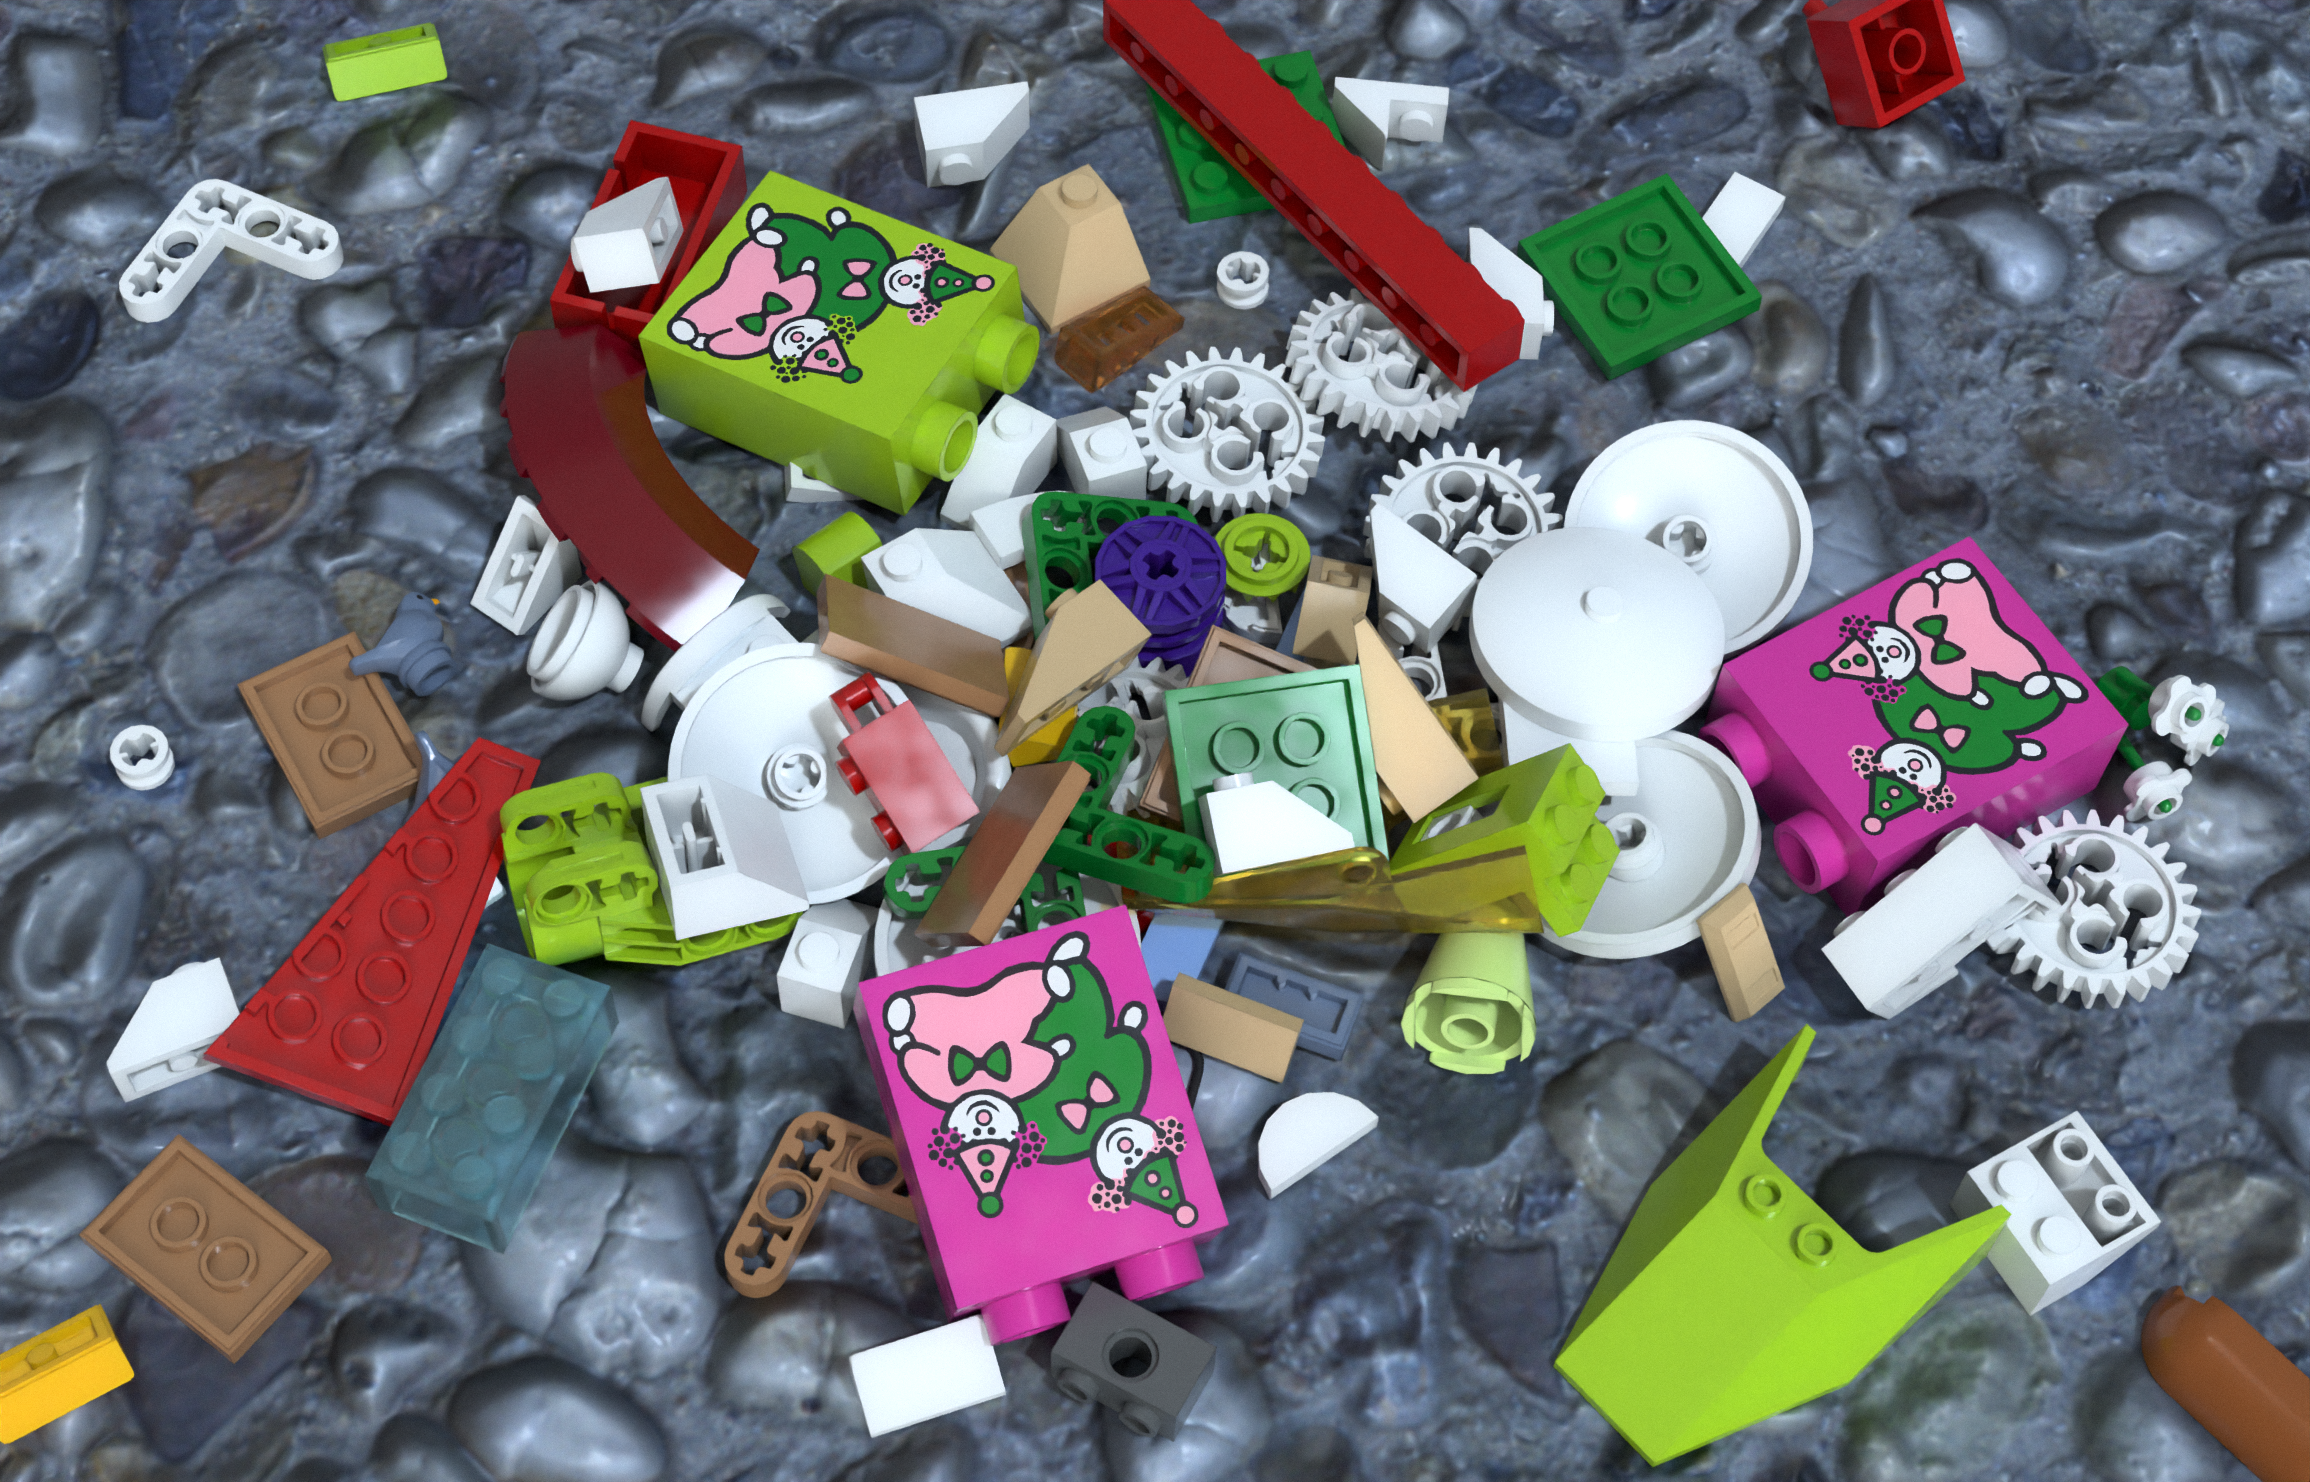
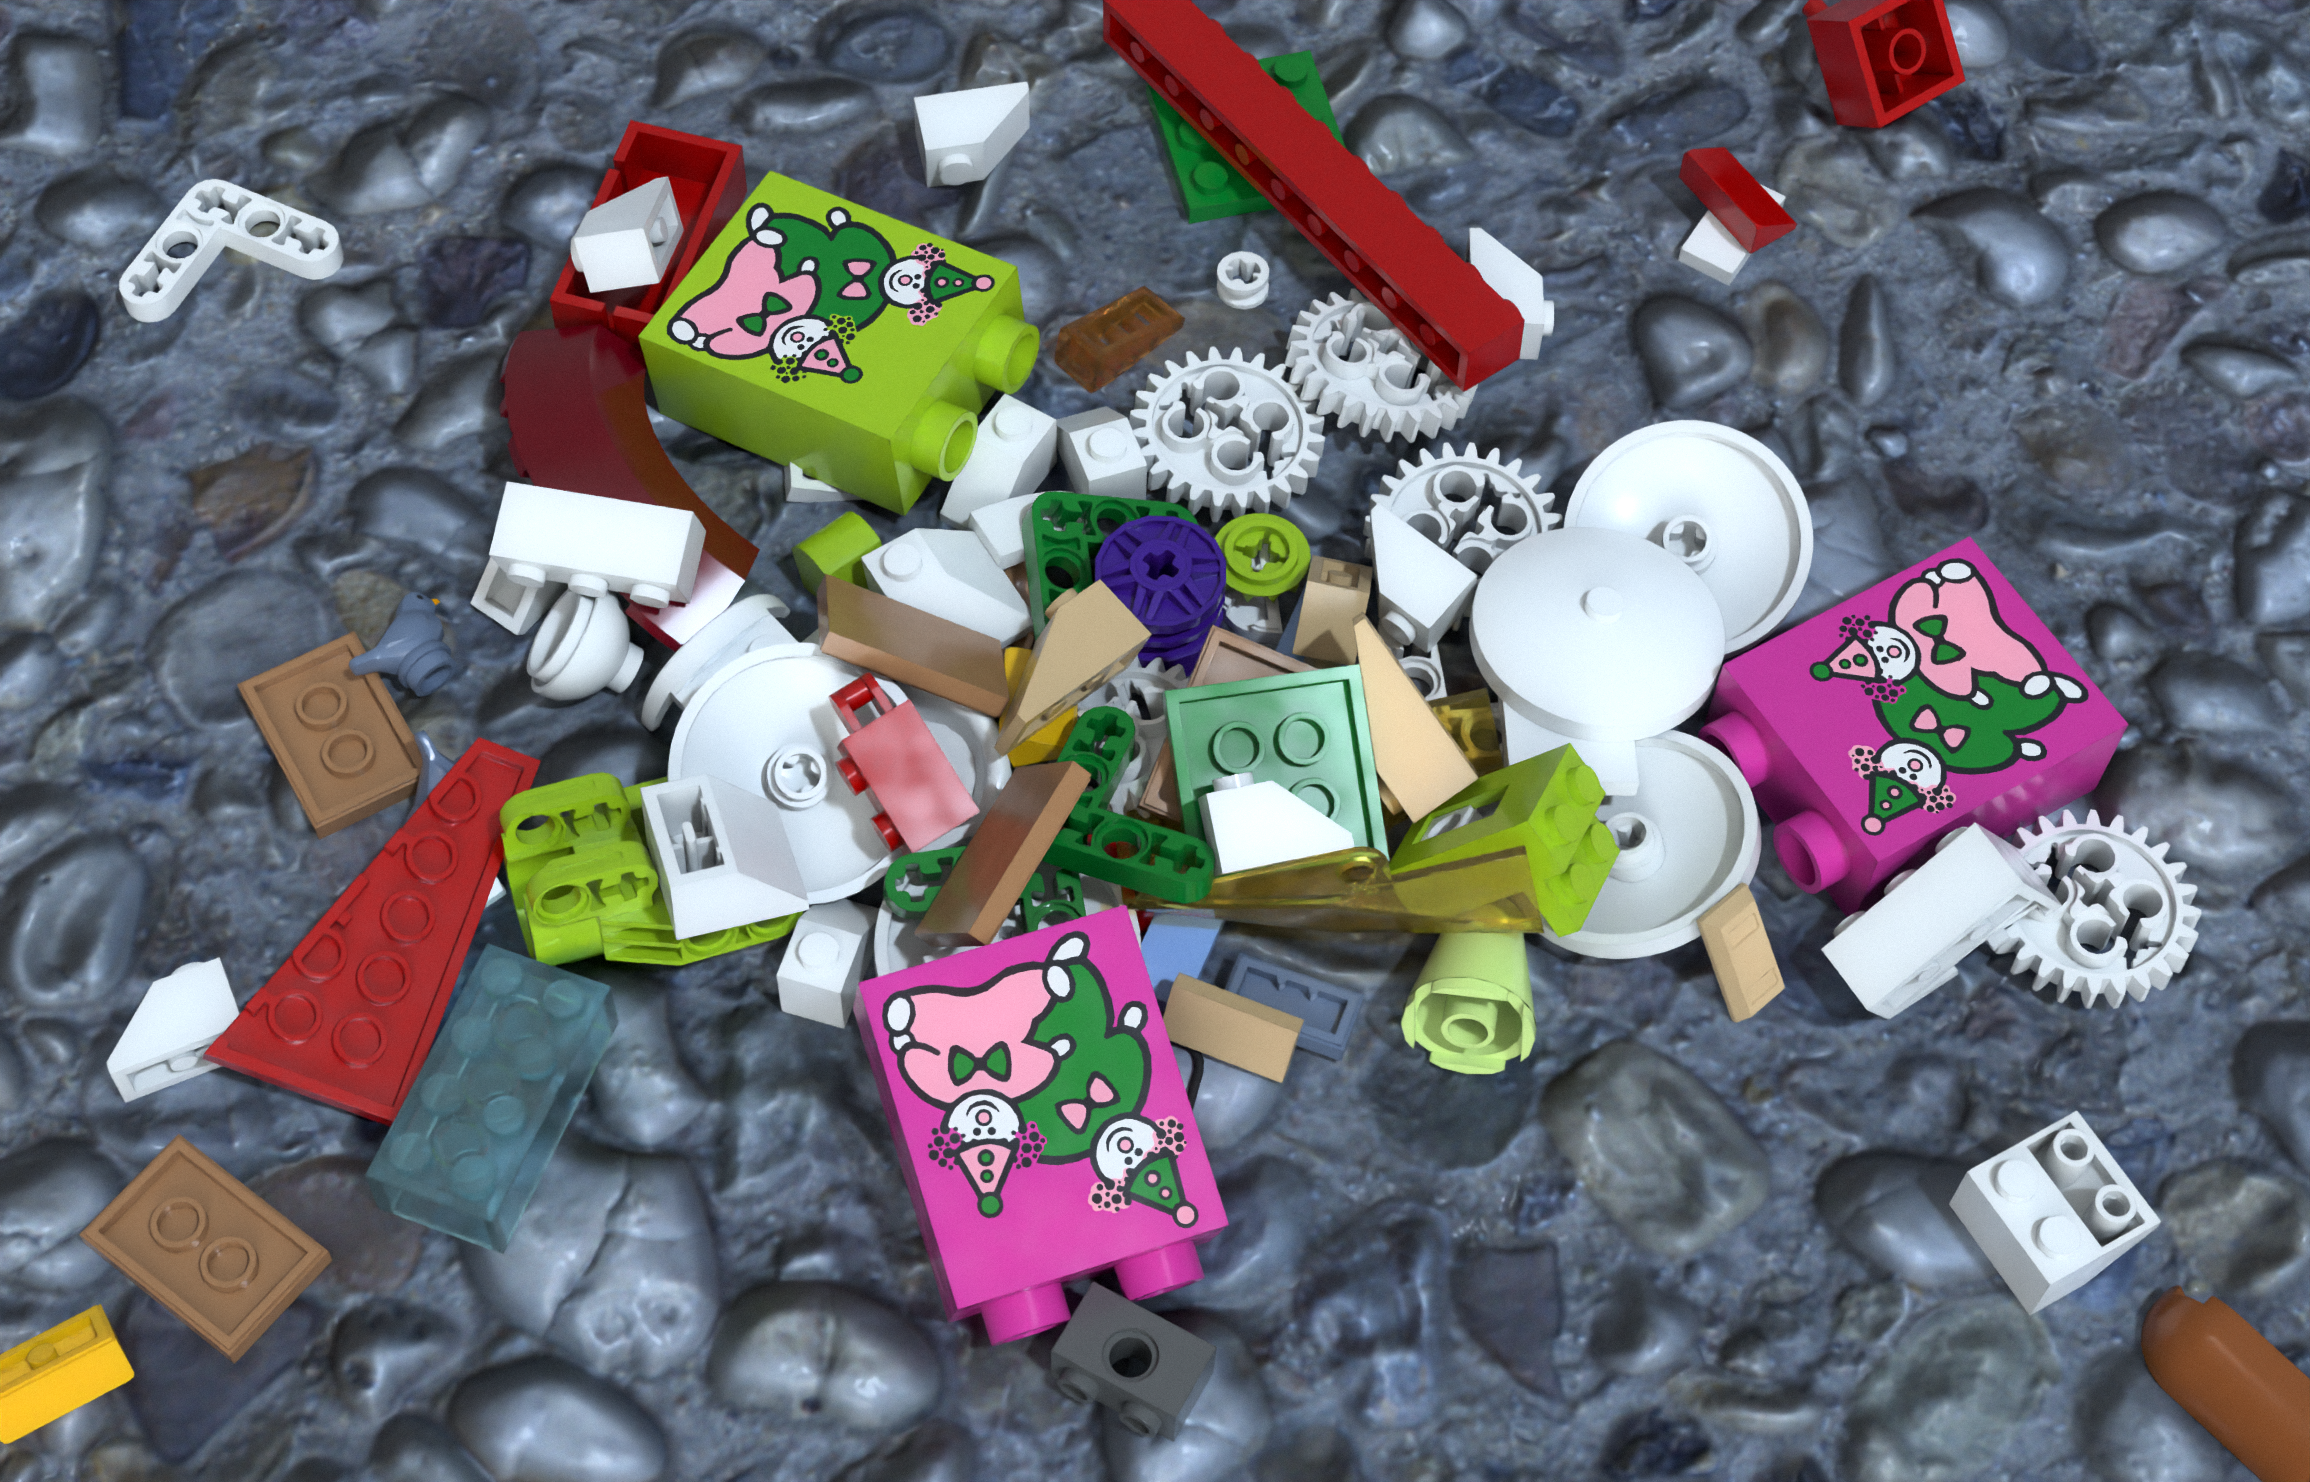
(147, 773): white bush -> none
(385, 62): lime slope -> none
(597, 544): none -> white brick
(833, 1171): medium nougat beam -> none
(926, 1375): white slope -> none
(1072, 249): tan slope -> none
(1307, 1135): white tile -> none
(1380, 109): white slope -> none
(1639, 276): green plate -> none
(1734, 197): none -> red slope
(1745, 1291): lime windscreen -> none
(2174, 707): white plant -> none

